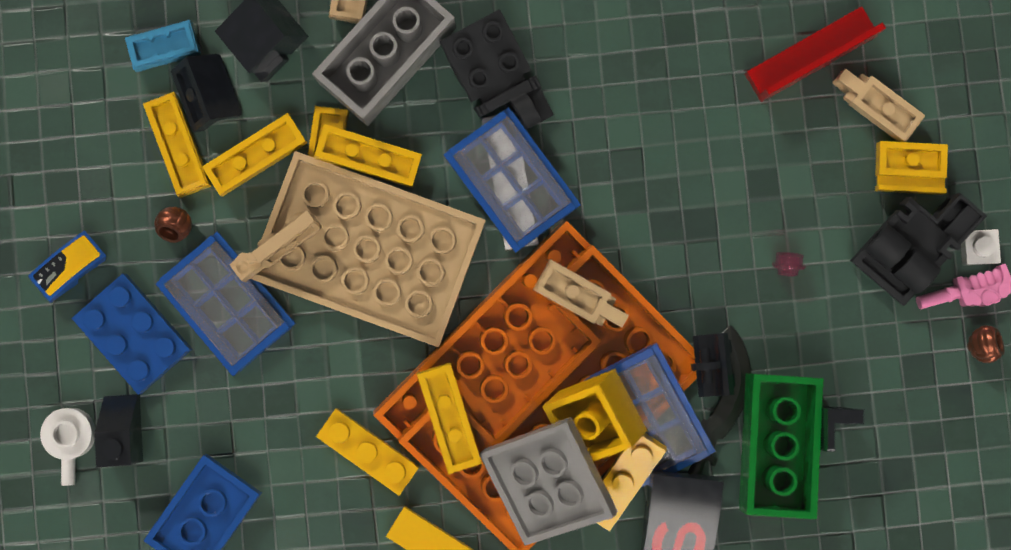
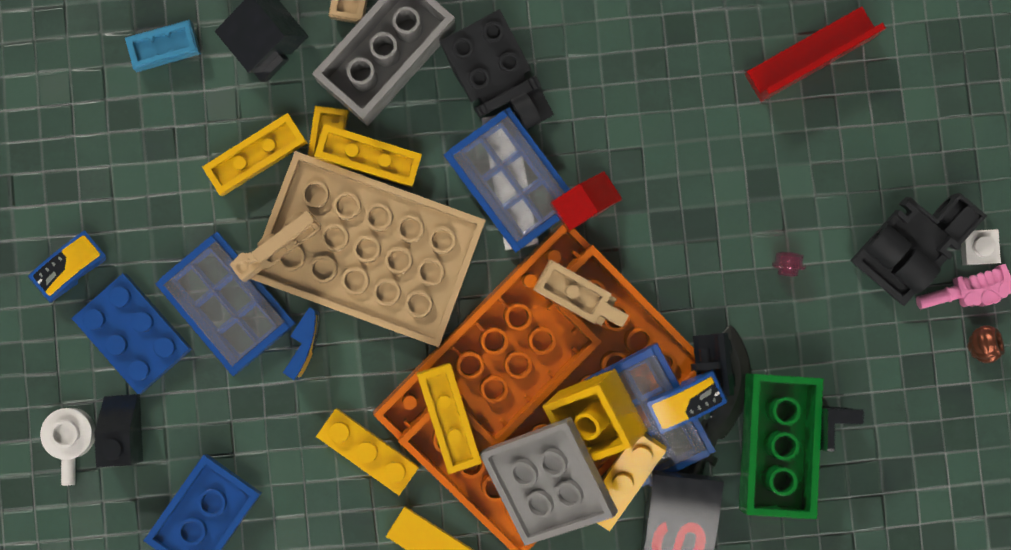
(173, 224): copper piece -> none
(177, 144): yellow tile -> none
(205, 90): black panel -> none
(307, 334): none -> blue slope
(585, 201): none -> red slope
(687, 402): none -> slope
(879, 104): tan hinge -> none
(911, 167): yellow plate -> none

